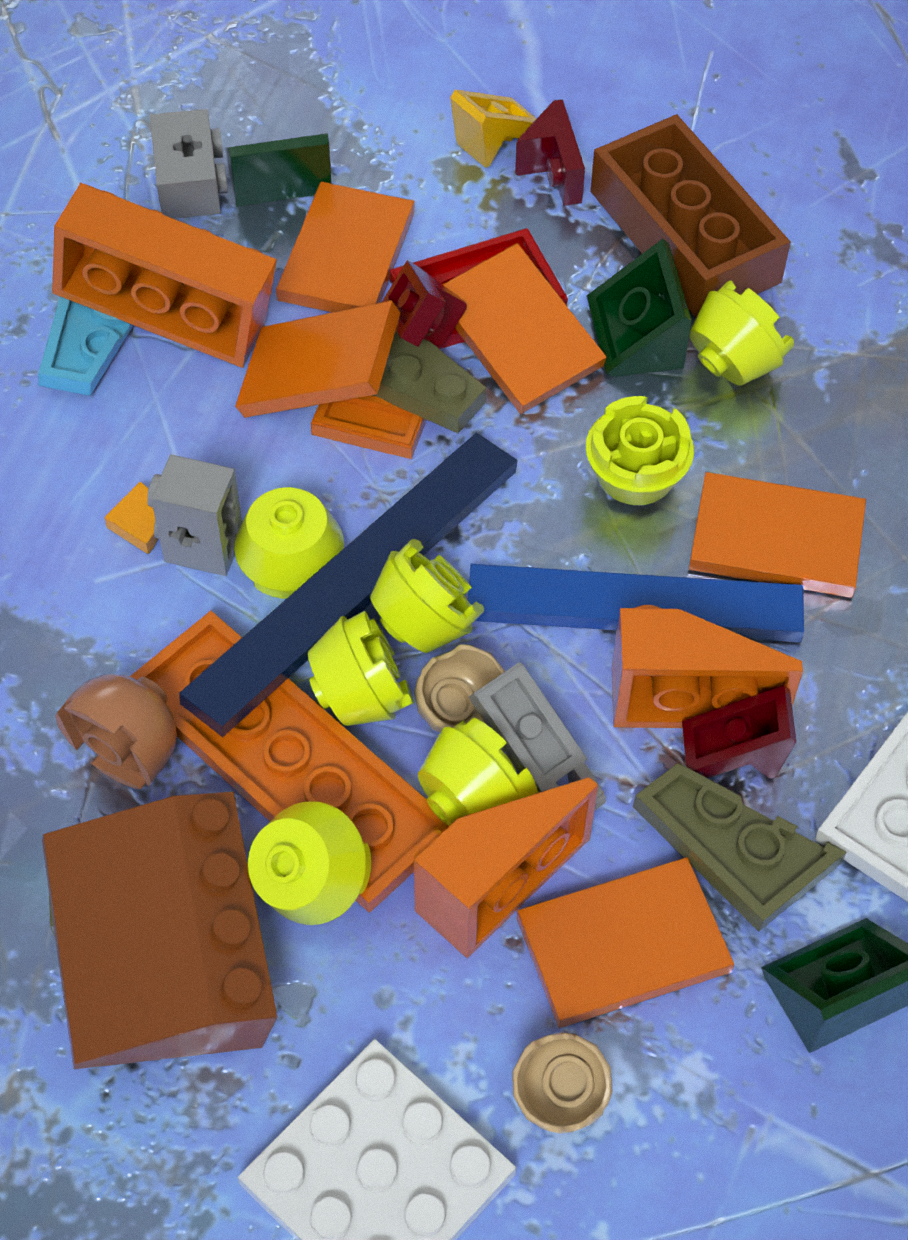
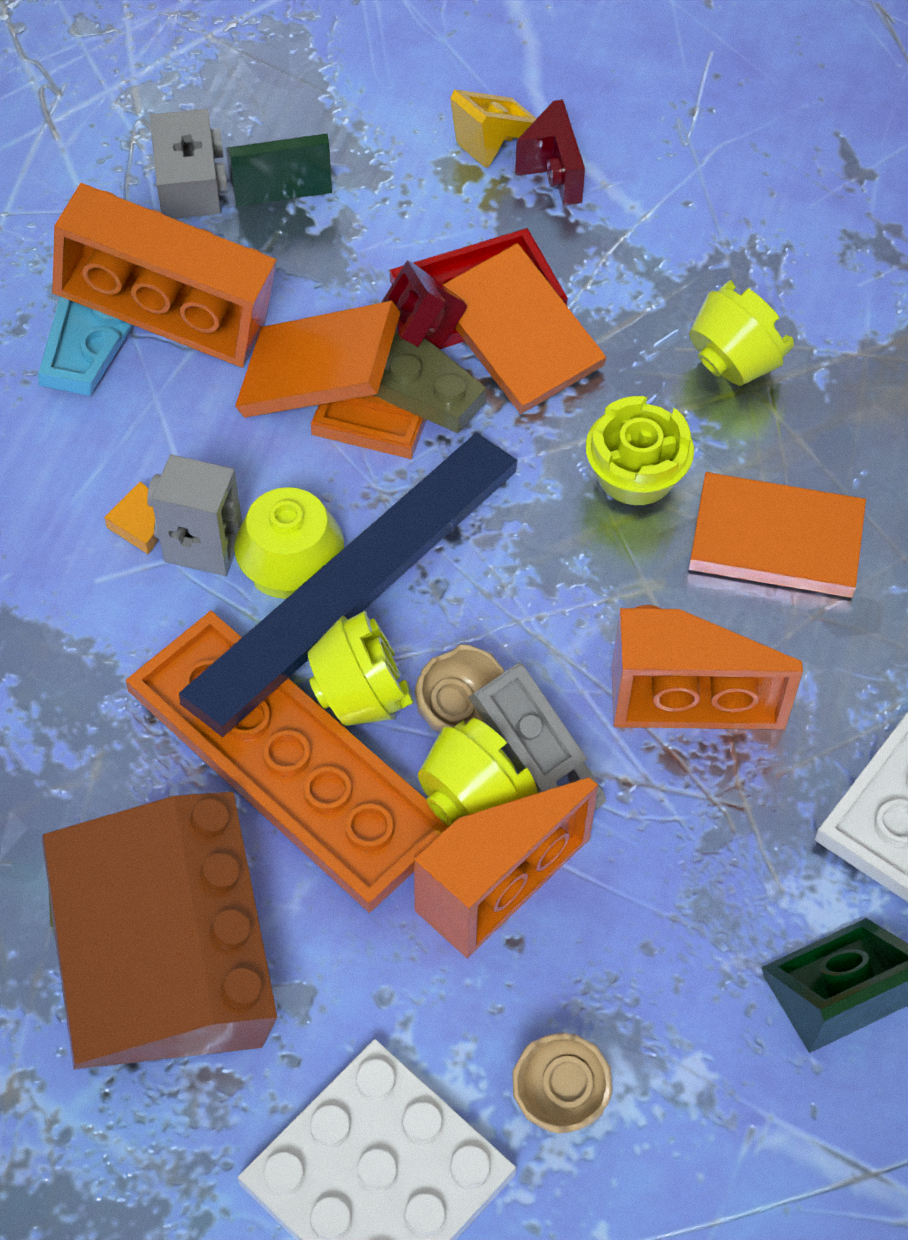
(123, 725): nougat cylinder -> none
(309, 863): neon yellow cone -> none
(345, 249): orange tile -> none
(423, 599): neon yellow cone -> none
(595, 600): blue tile -> none
(624, 942): orange tile -> none
(642, 315): dark green slope -> none
(677, 191): dark orange brick -> none
(742, 733): dark red slope -> none
(743, 854): olive wing -> none

